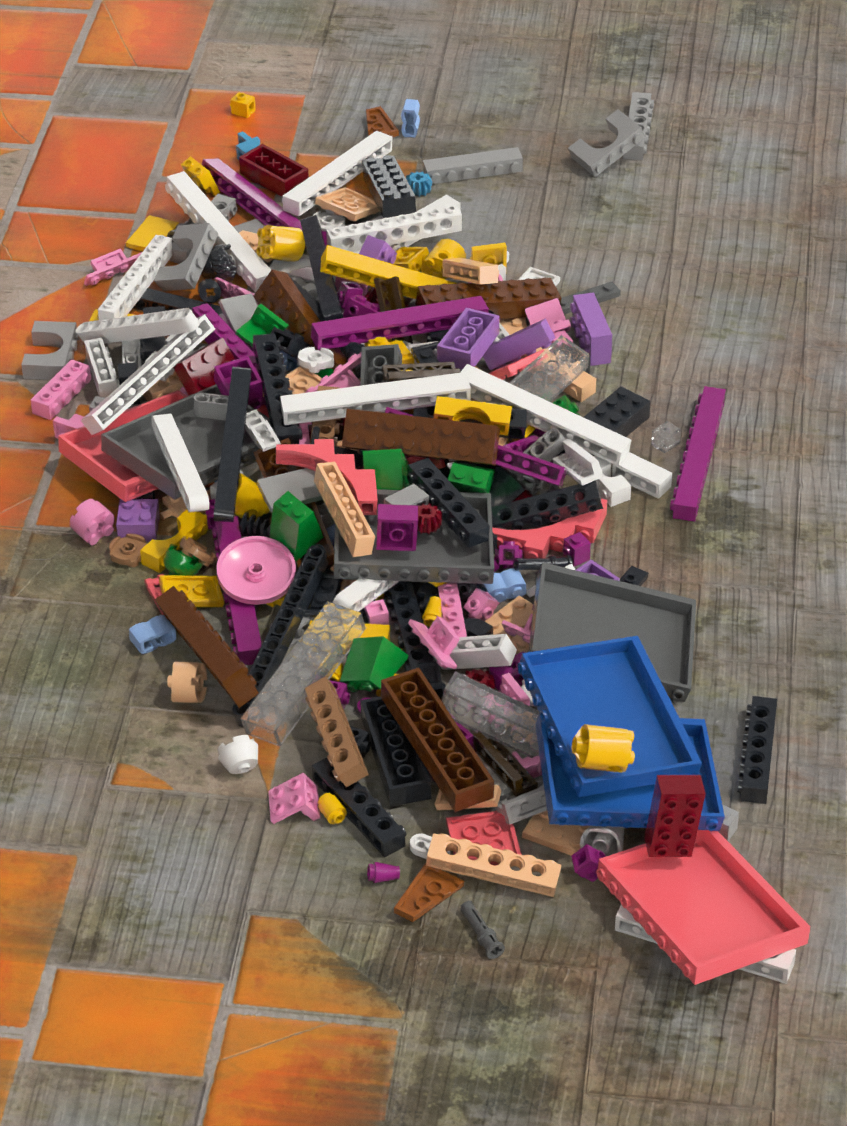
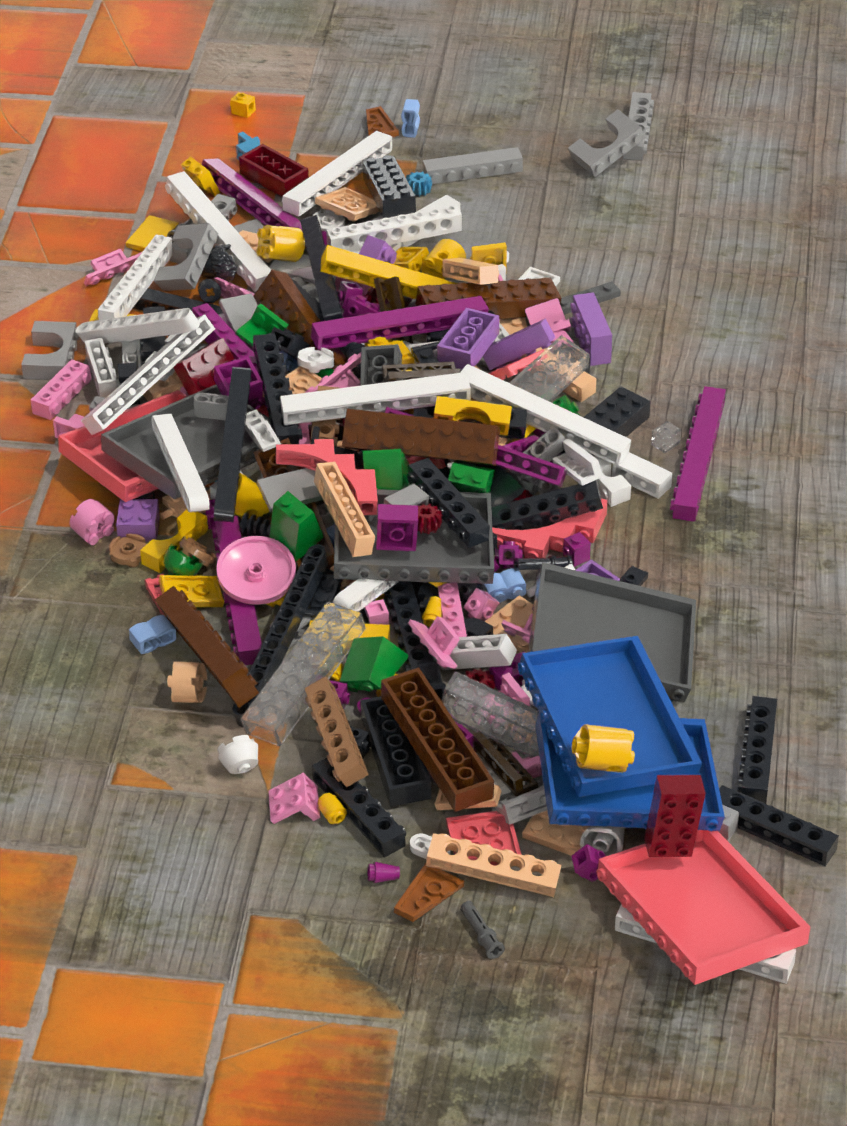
(780, 827): none -> black brick

